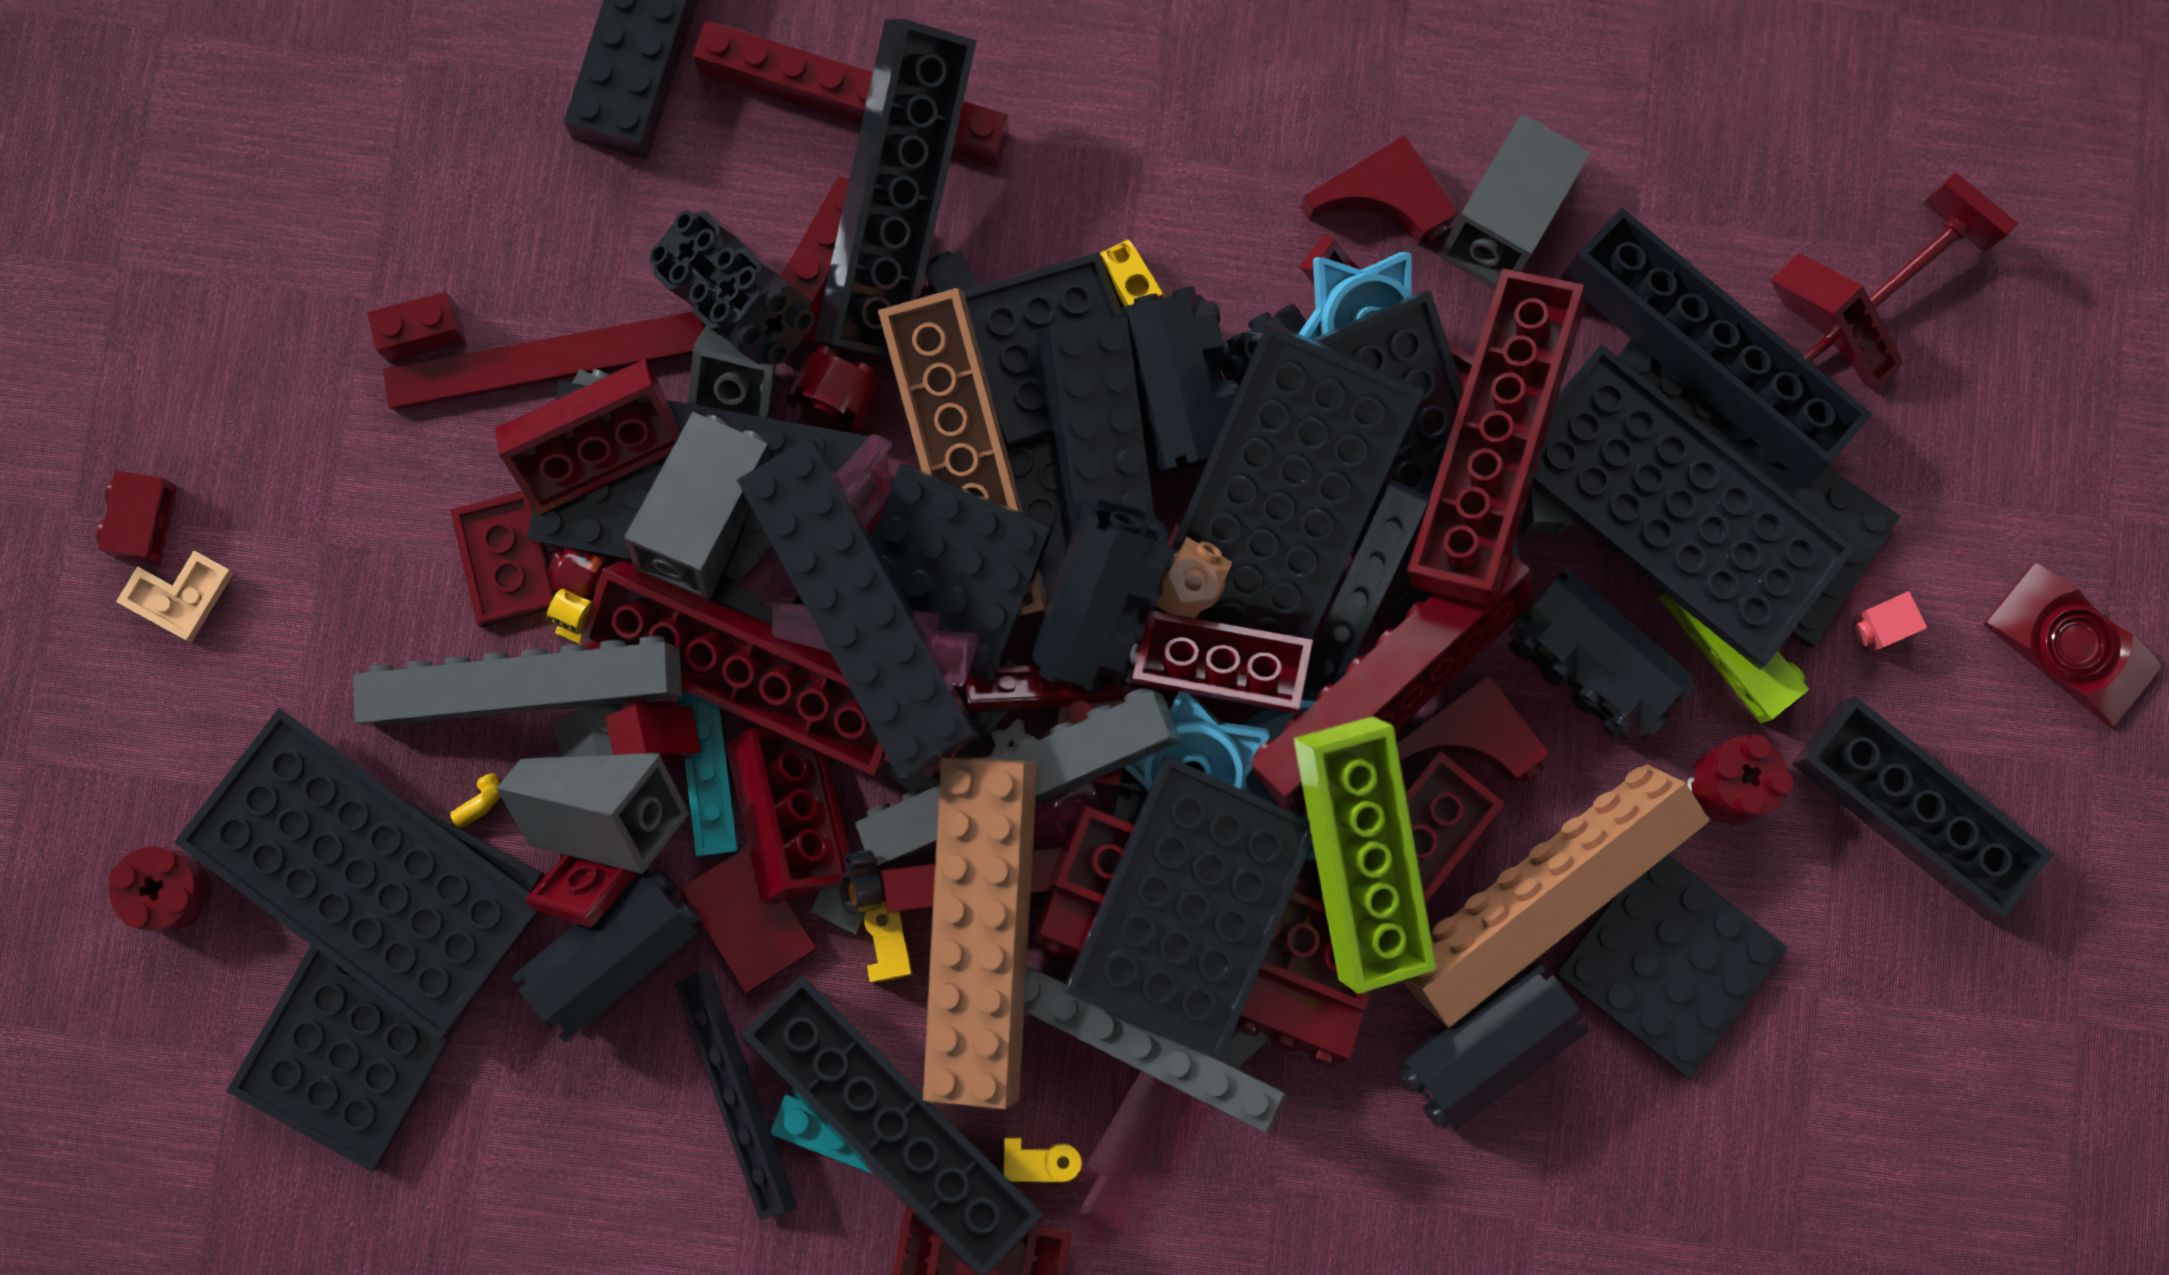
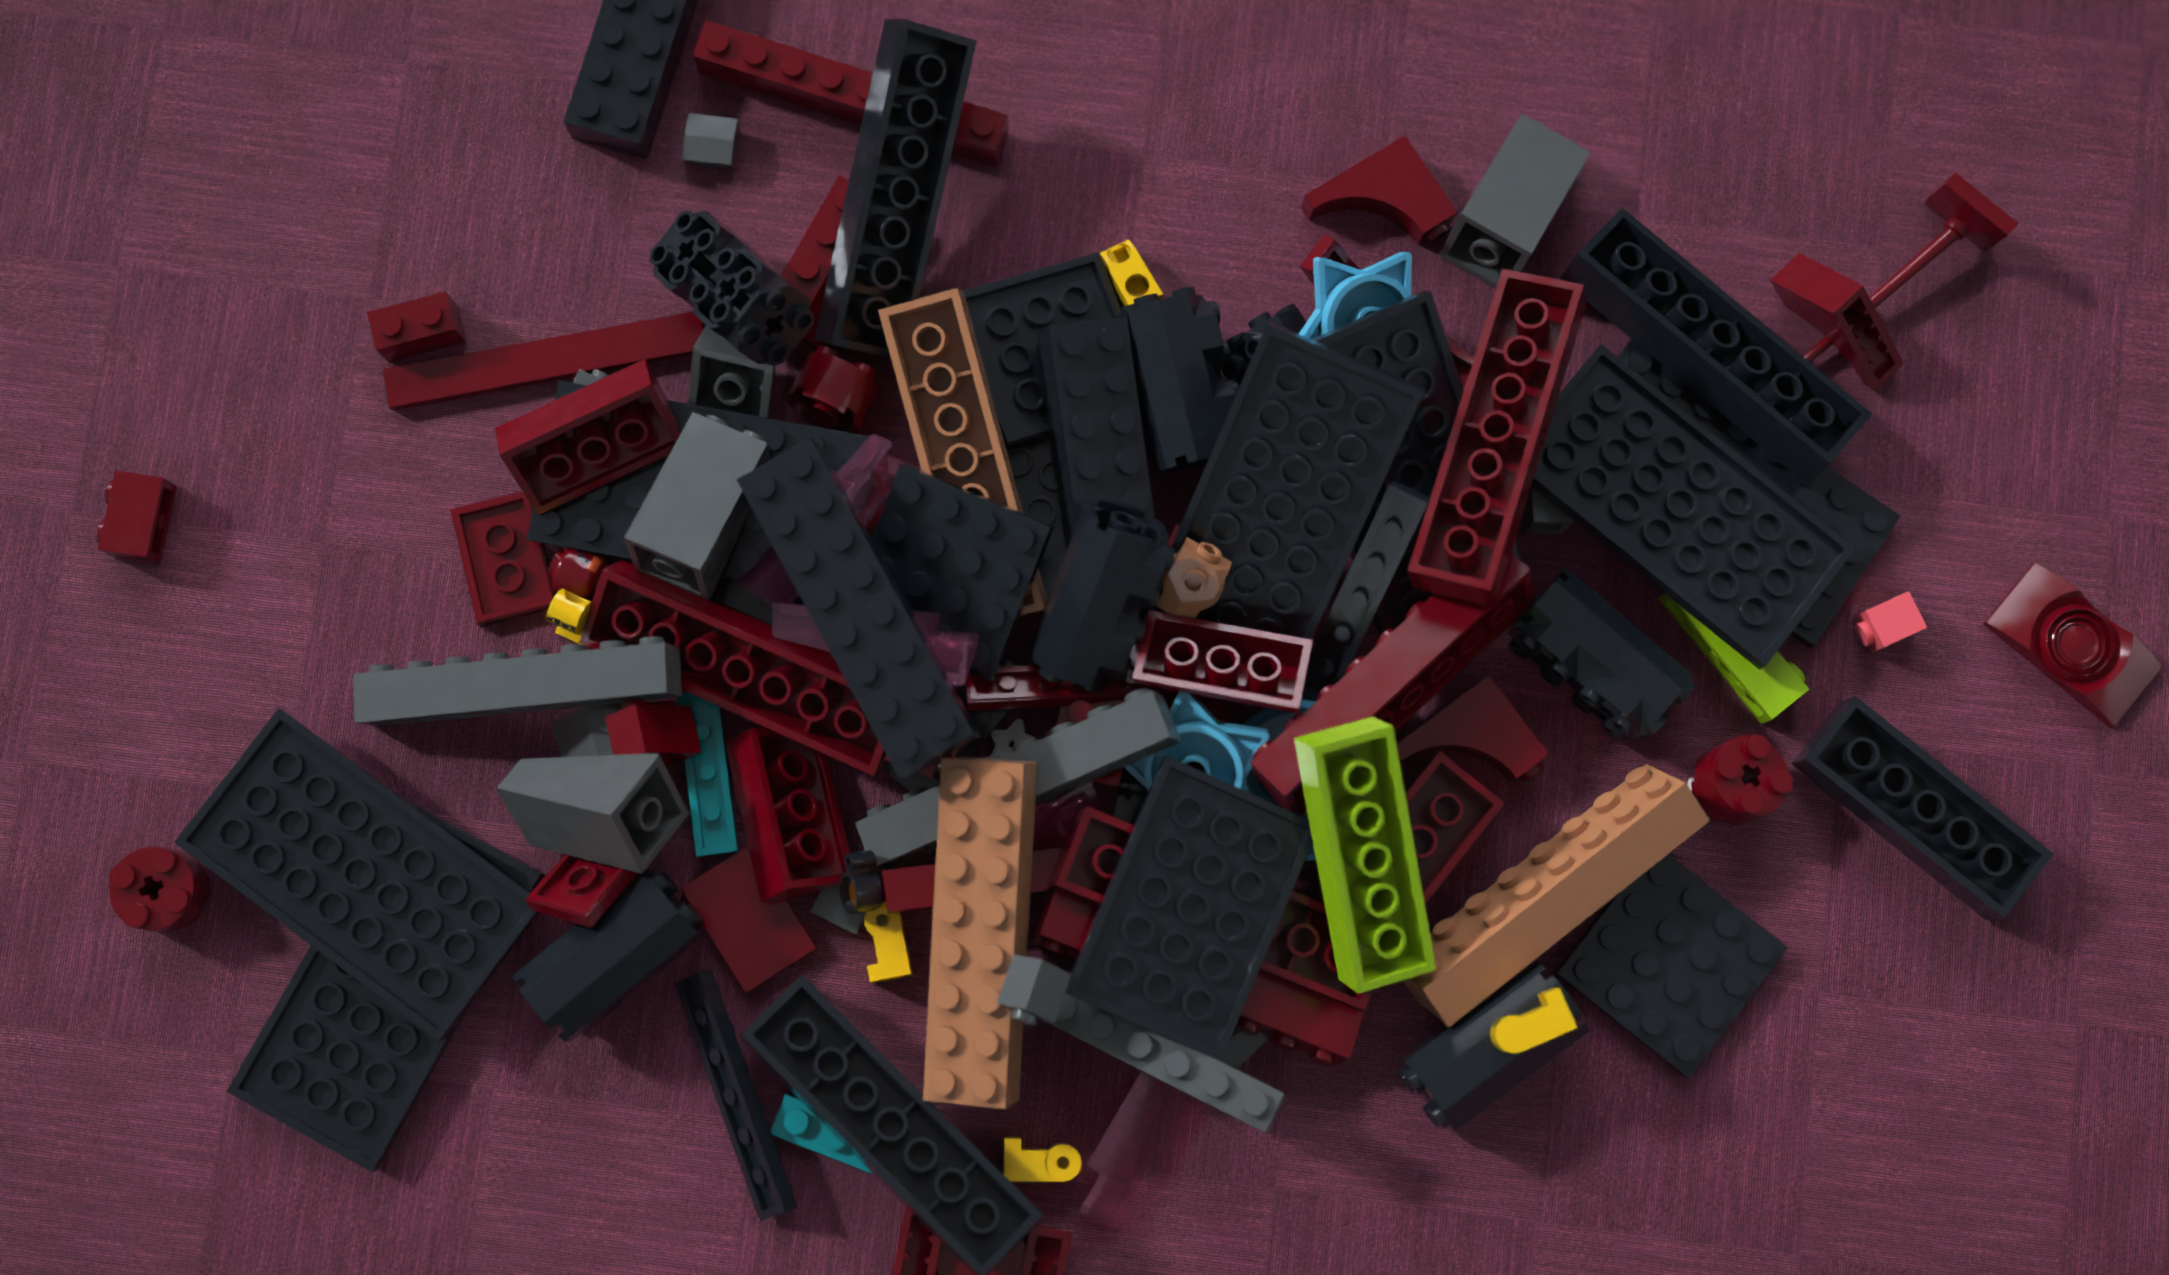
(178, 606): light nougat plate -> none
(479, 805): yellow arm -> none
(711, 141): none -> dark grey piece
(949, 272): black brick -> none
(1033, 990): none -> dark grey brick
(1534, 1027): none -> yellow leg

